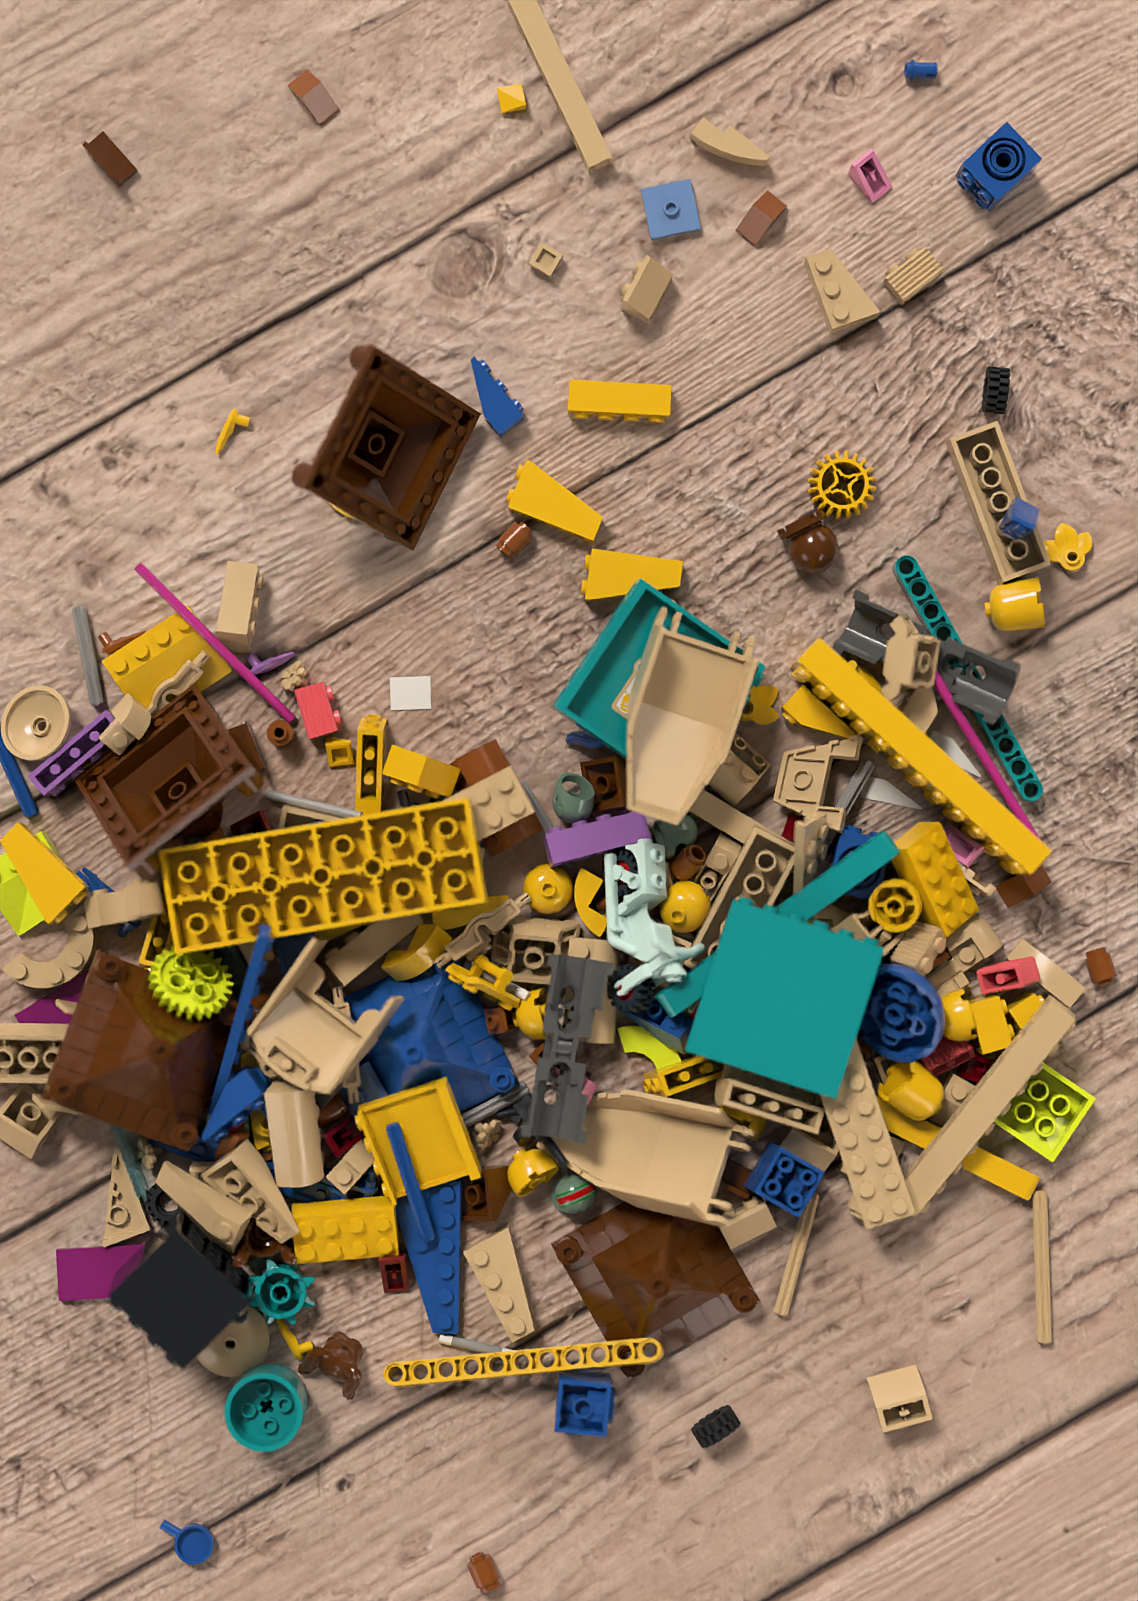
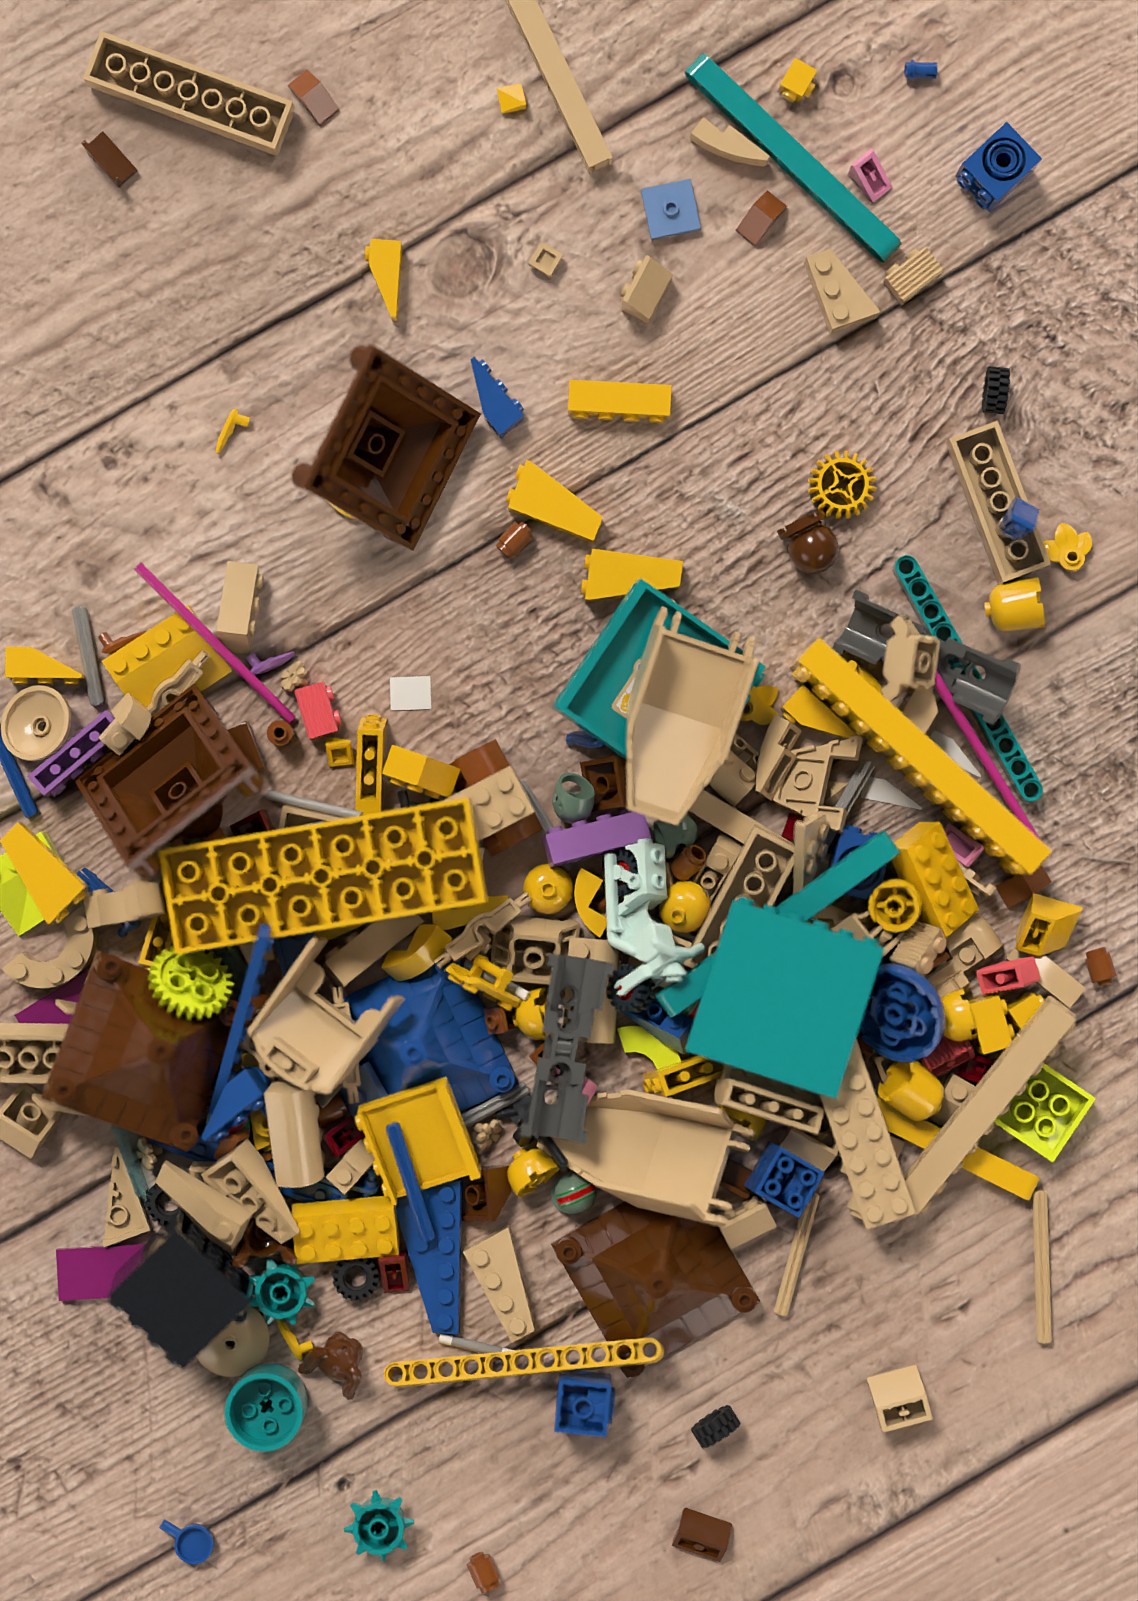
(30, 663): none -> yellow slope
(189, 93): none -> tan brick
(356, 1292): none -> black tyre
(368, 1536): none -> teal brick
(385, 265): none -> yellow slope
(702, 1534): none -> reddish brown panel
(775, 756): none -> tan slope
(792, 158): none -> teal beam
(797, 81): none -> yellow brick
(833, 793): none -> tan slope
(1046, 925): none -> yellow slope

